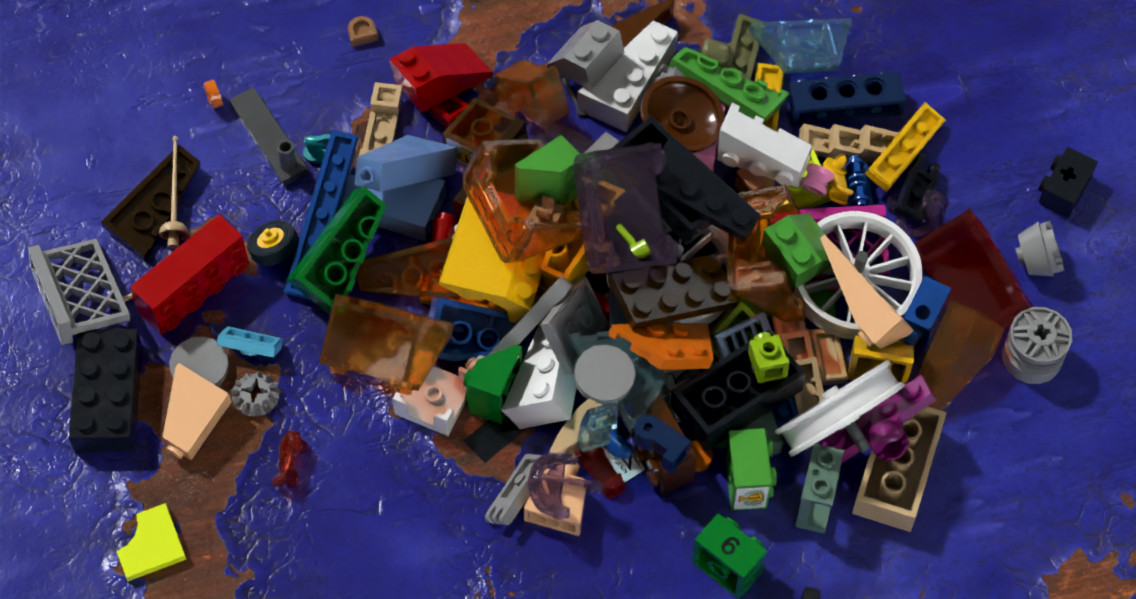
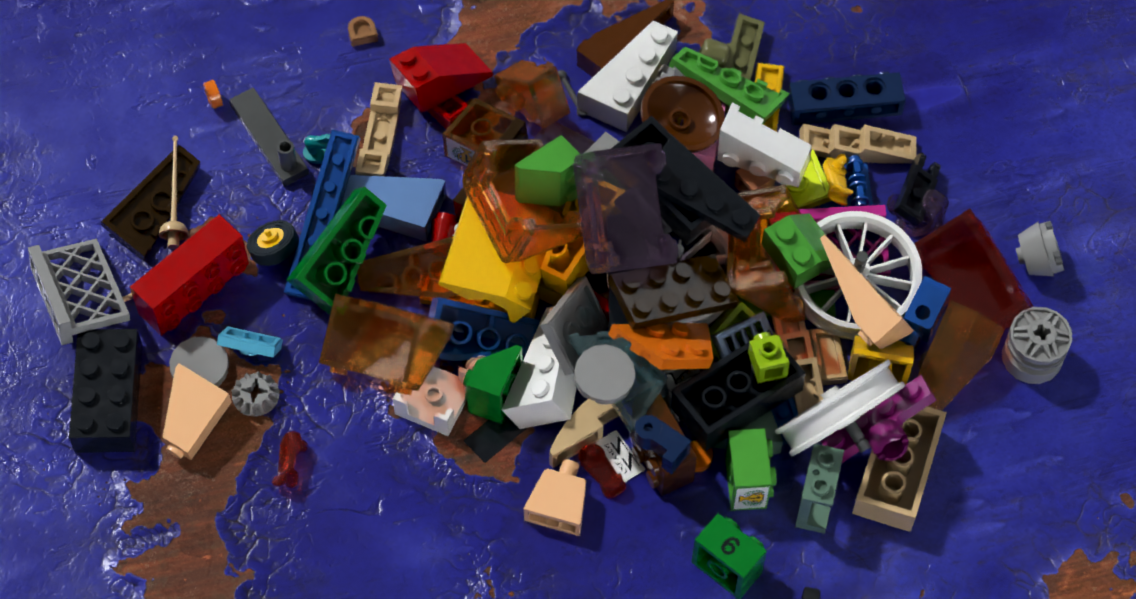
(153, 545): neon yellow tile -> none
(405, 163): medium blue slope -> none
(513, 495): light grey hinge -> none
(535, 315): light grey beam -> none
(547, 211): medium nougat tile -> none
(555, 478): clear purple helmet -> none
(589, 54): light grey slope -> none
(596, 426): clear light blue slope -> none
(618, 446): blue arm -> none
(639, 249): lime hand -> none
(803, 43): clear light blue wing -> none
(817, 179): bright pink wheel -> none
(905, 147): yellow tile -> none
(1067, 182): black brick -> none

